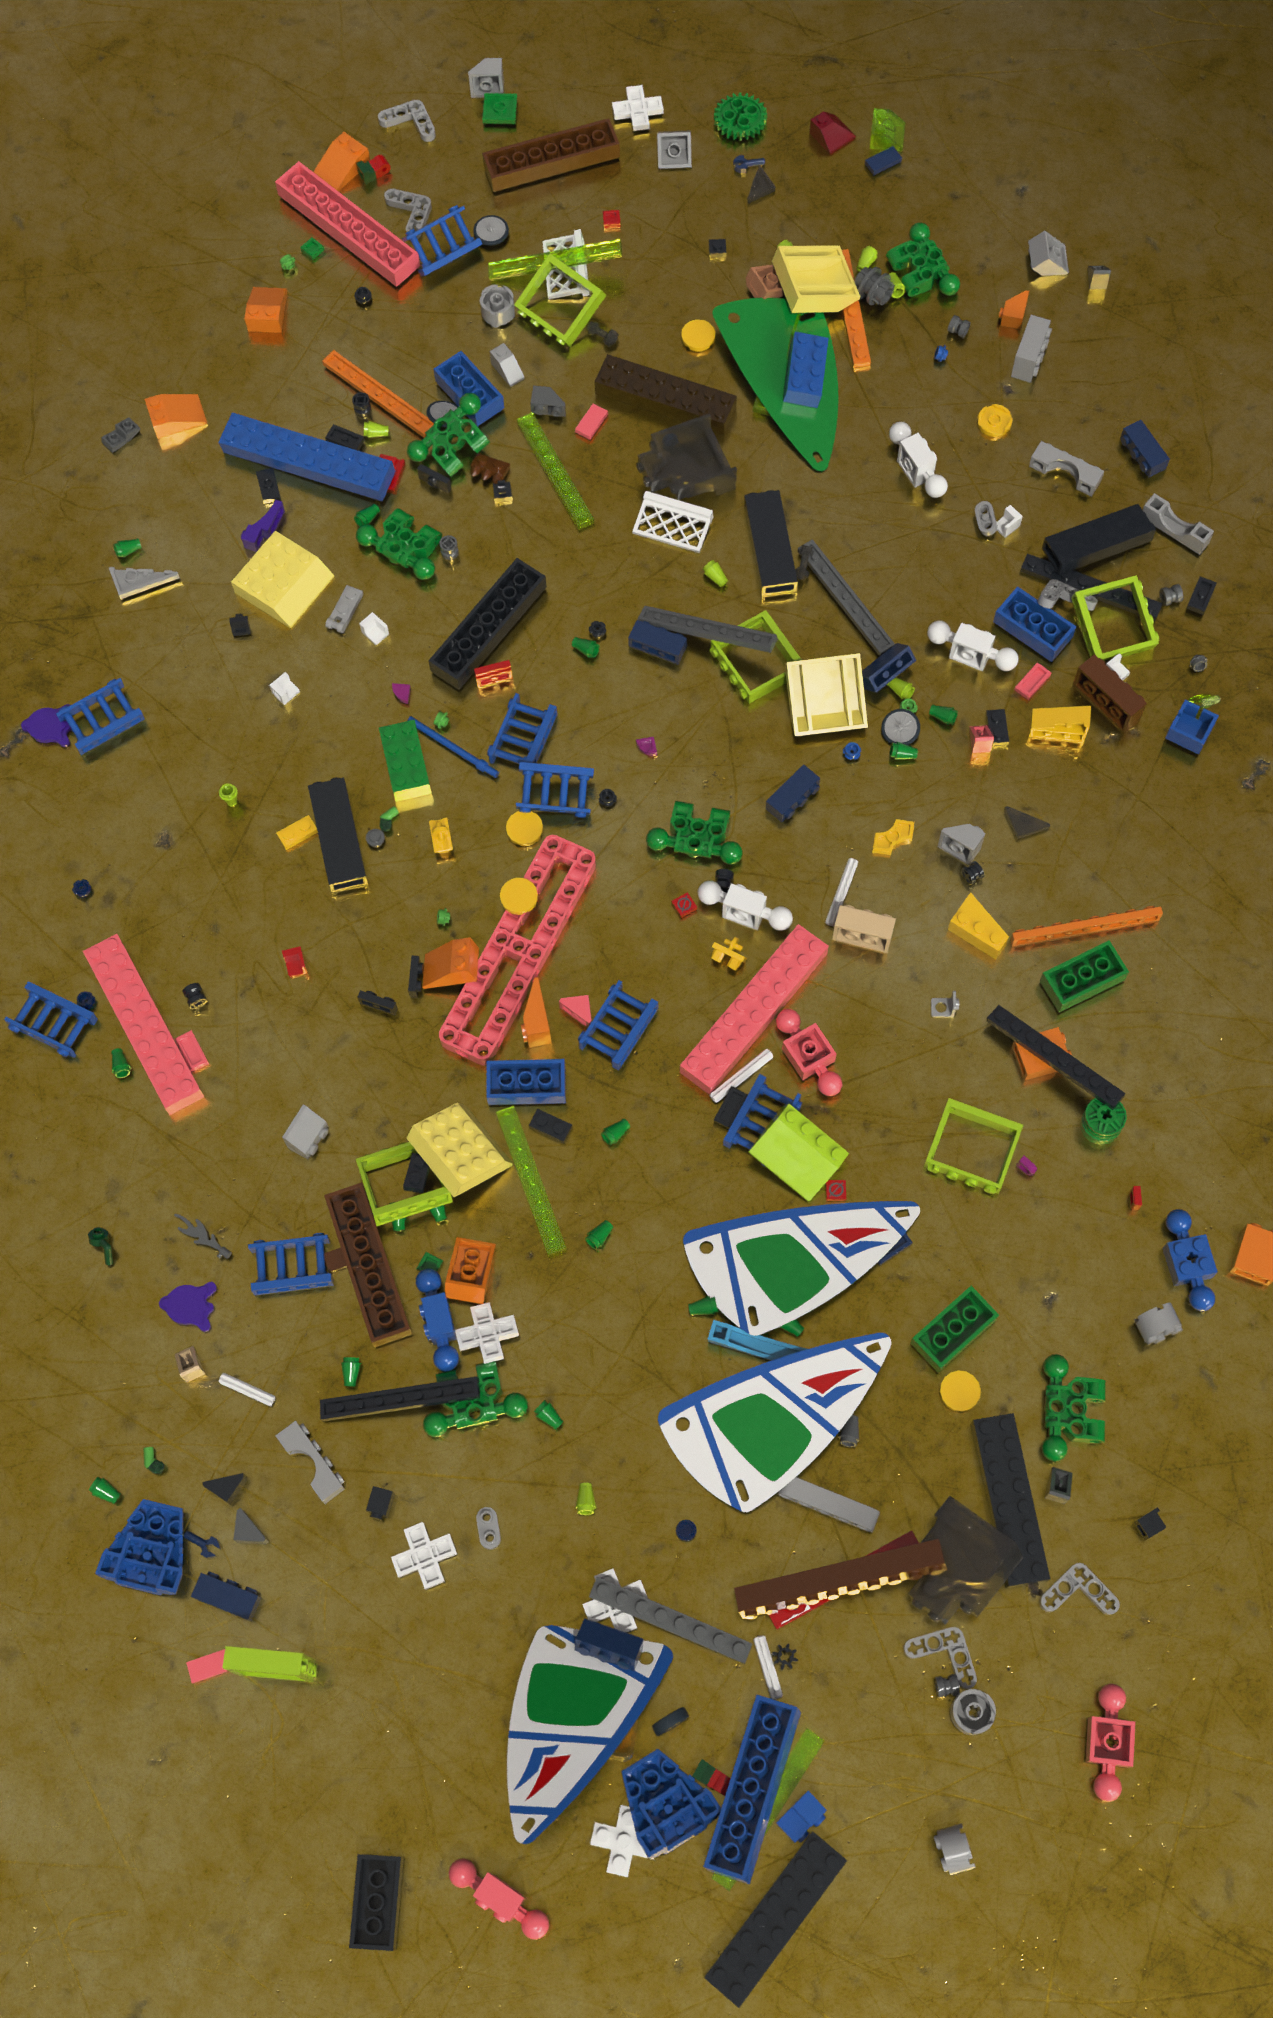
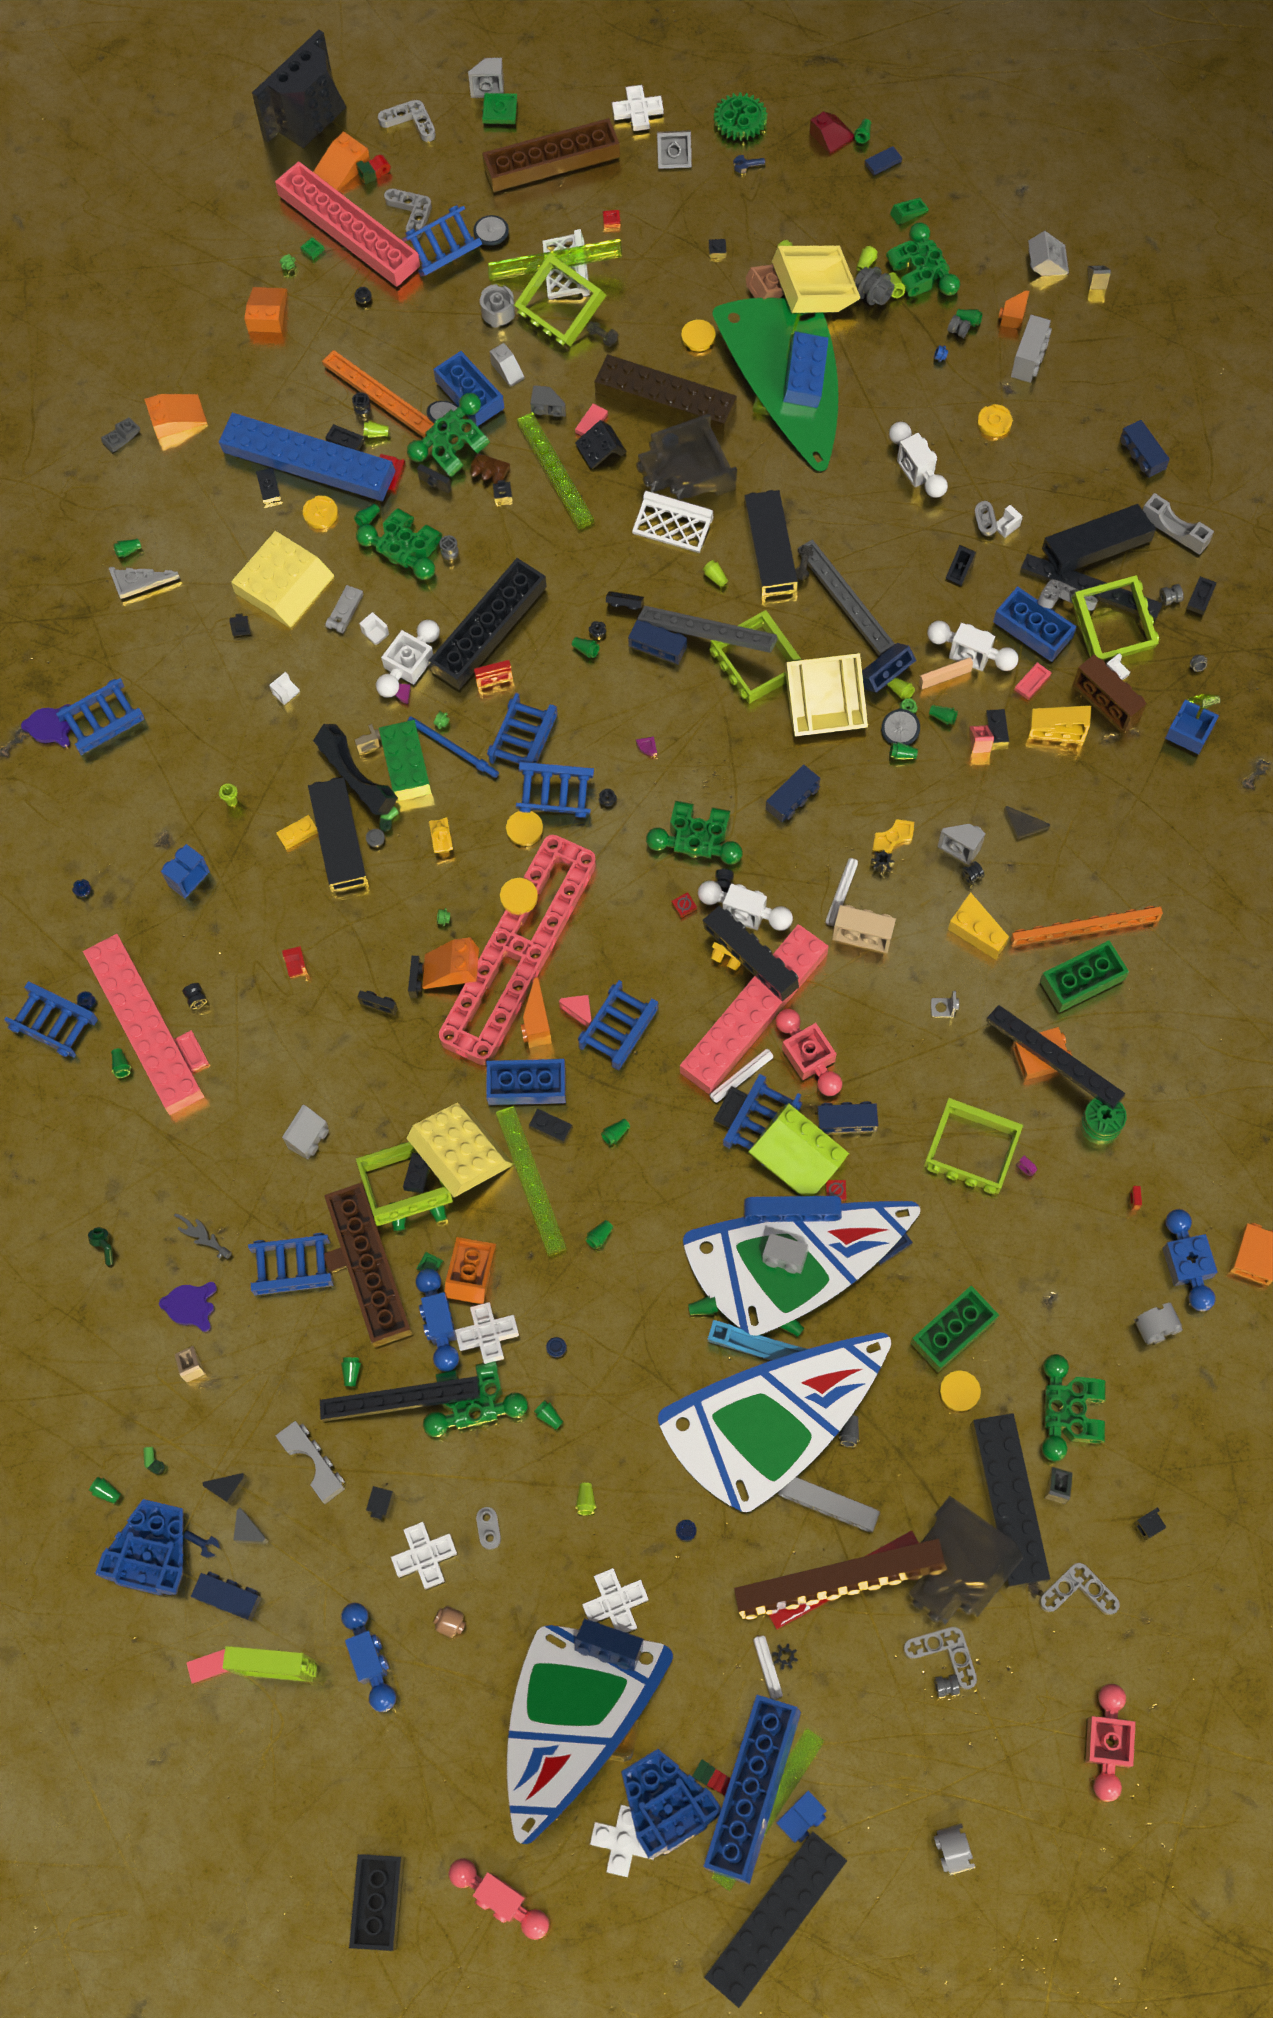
(185, 871): none -> blue piece
(247, 1389): white axle -> none
(264, 528): dark purple slope -> none
(299, 95): none -> black wedge
(320, 512): none -> yellow tile
(334, 745): none -> black arch
(366, 1657): none -> blue brick
(368, 742): none -> dark tan bracket
(407, 657): none -> white brick
(449, 1621): none -> medium nougat head
(556, 1347): none -> dark blue plate
(599, 444): none -> black bracket
(617, 599): none -> black plate
(670, 1620): dark grey plate -> none
(670, 1721): black bush -> none
(751, 953): none -> black brick
(761, 186): clear smoke tile -> none
(785, 1253): none -> light grey brick
(792, 1209): none -> blue beam
(847, 1117): none -> dark blue brick
(852, 747): blue plate -> none
(855, 328): orange plate -> none
(862, 133): none -> green cone
(882, 857): none -> black gear
(887, 130): clear neon green slope -> none
(908, 210): none -> green slope
(945, 673): none -> light nougat tile
(961, 565): none -> black slope
(971, 315): none -> green cone
(984, 1717): light grey brick -> none
(1050, 458): light grey arch -> none

